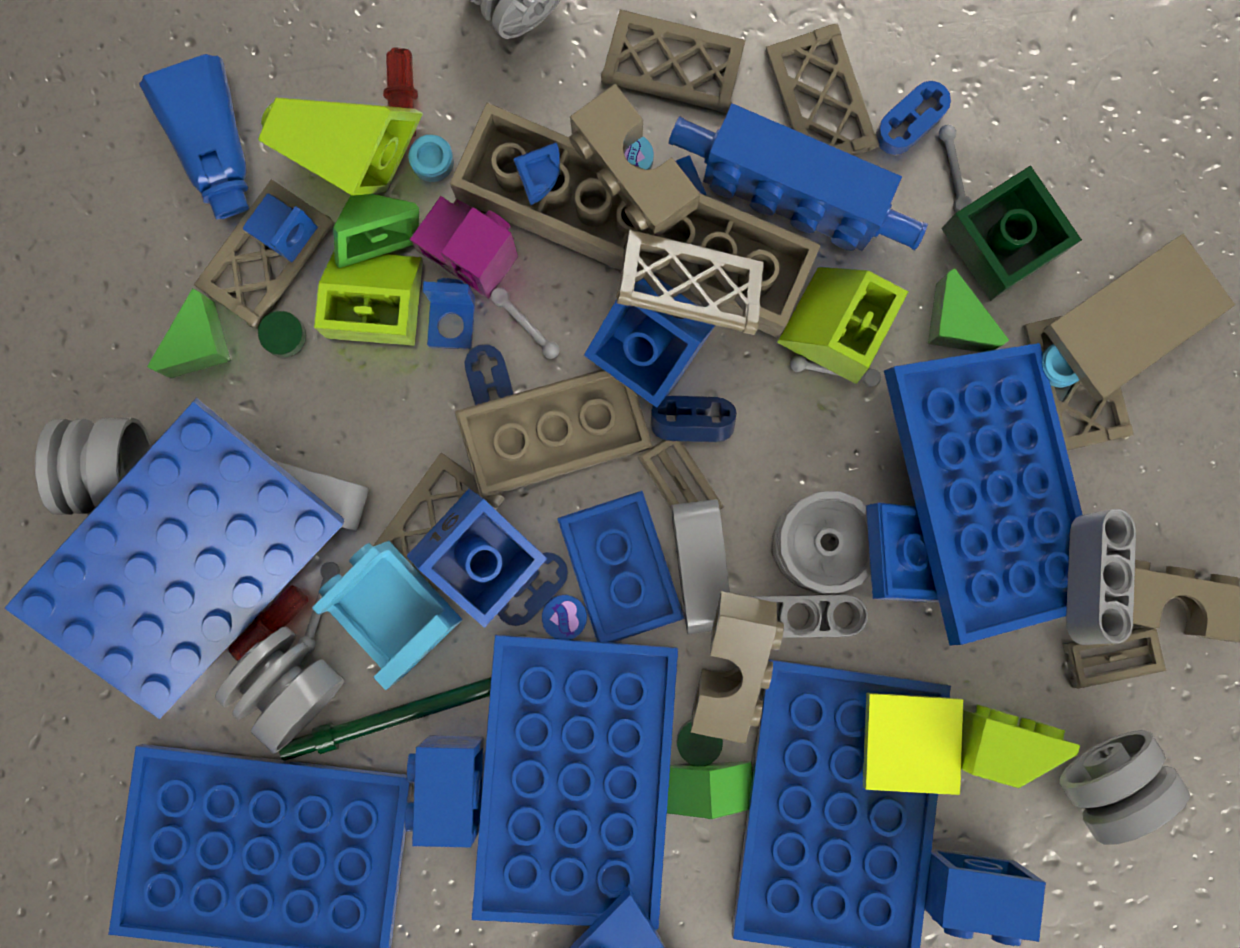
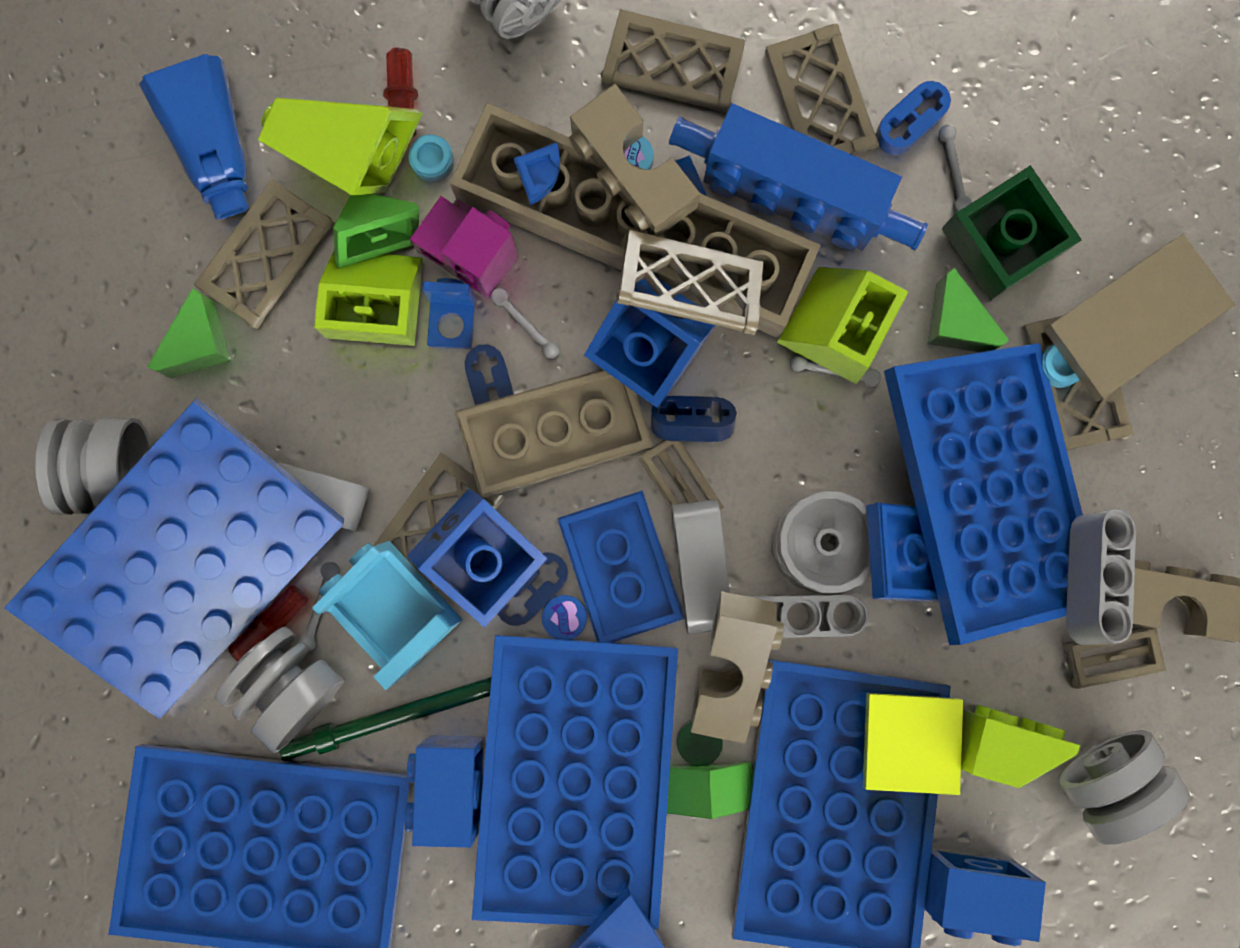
(280, 227): blue bracket -> none
(282, 334): dark green tile -> none

